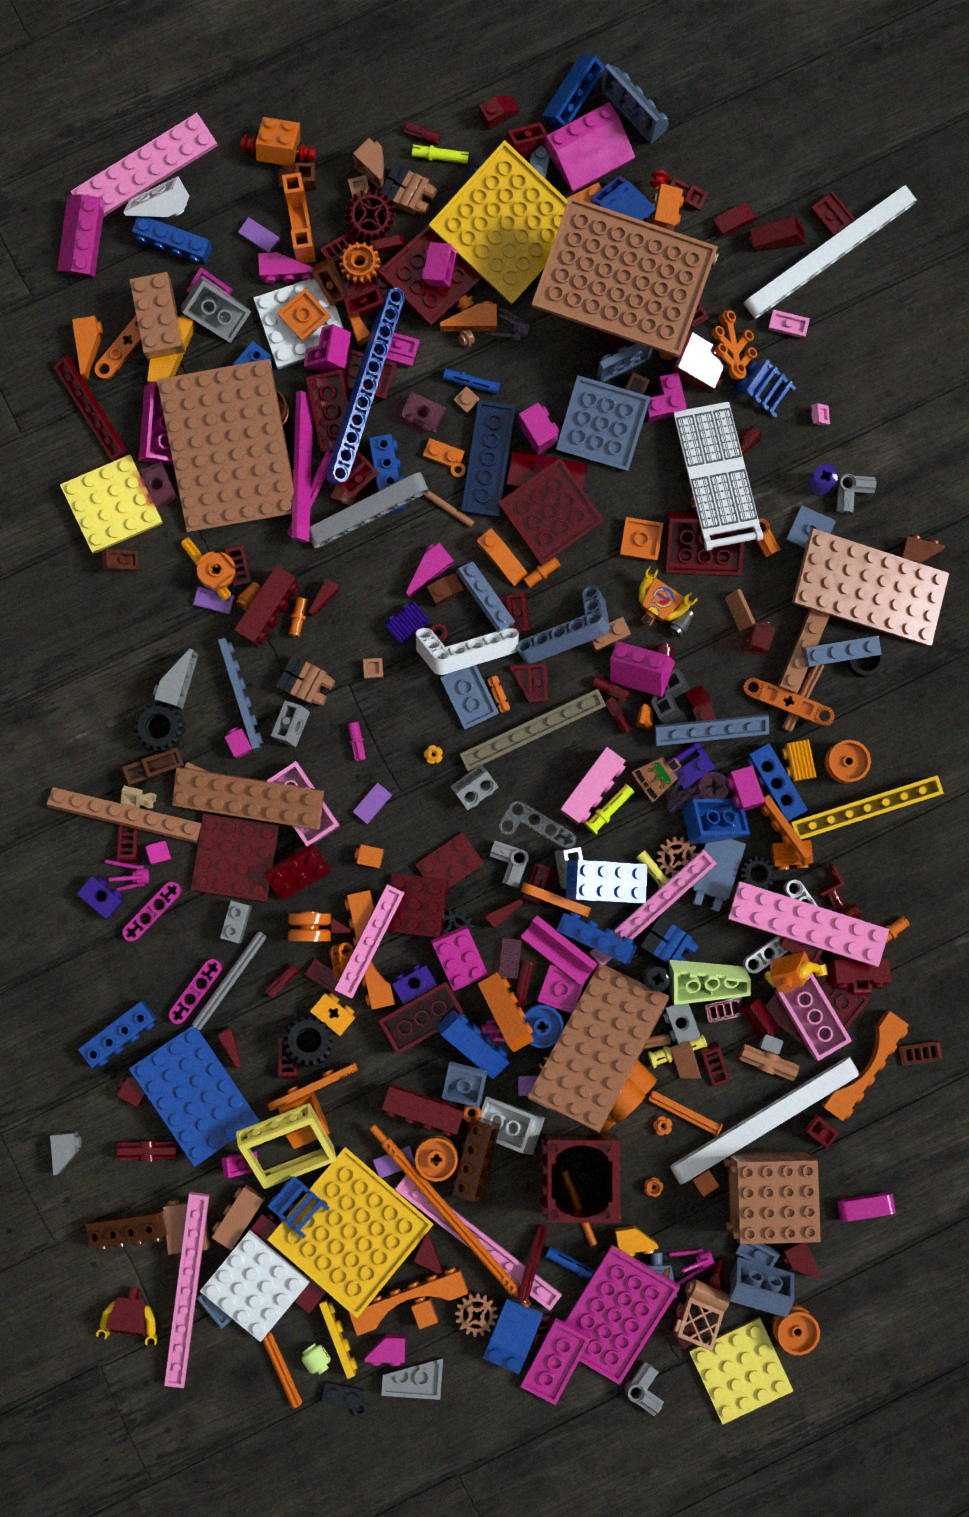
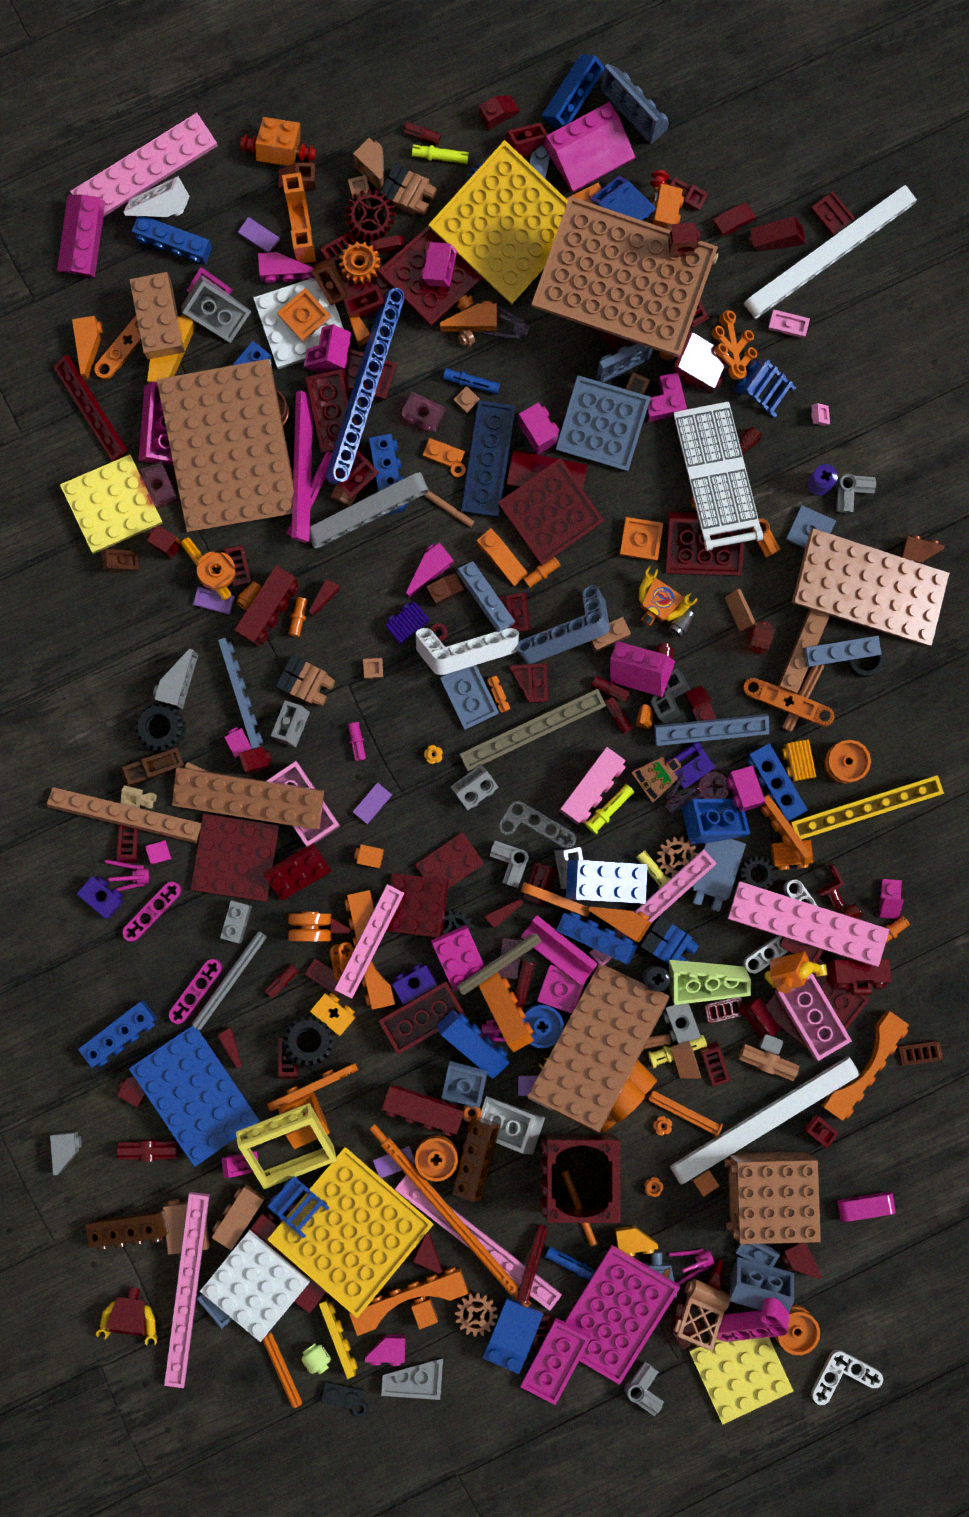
(164, 541): none -> dark red brick
(255, 760): none -> dark red slope
(402, 349): dark pink plate -> none
(499, 964): none -> dark tan axle
(628, 922): none -> orange slope
(683, 239): none -> dark red brick
(765, 1323): none -> dark pink beam
(838, 1370): none -> white beam
(890, 899): none -> dark pink slope

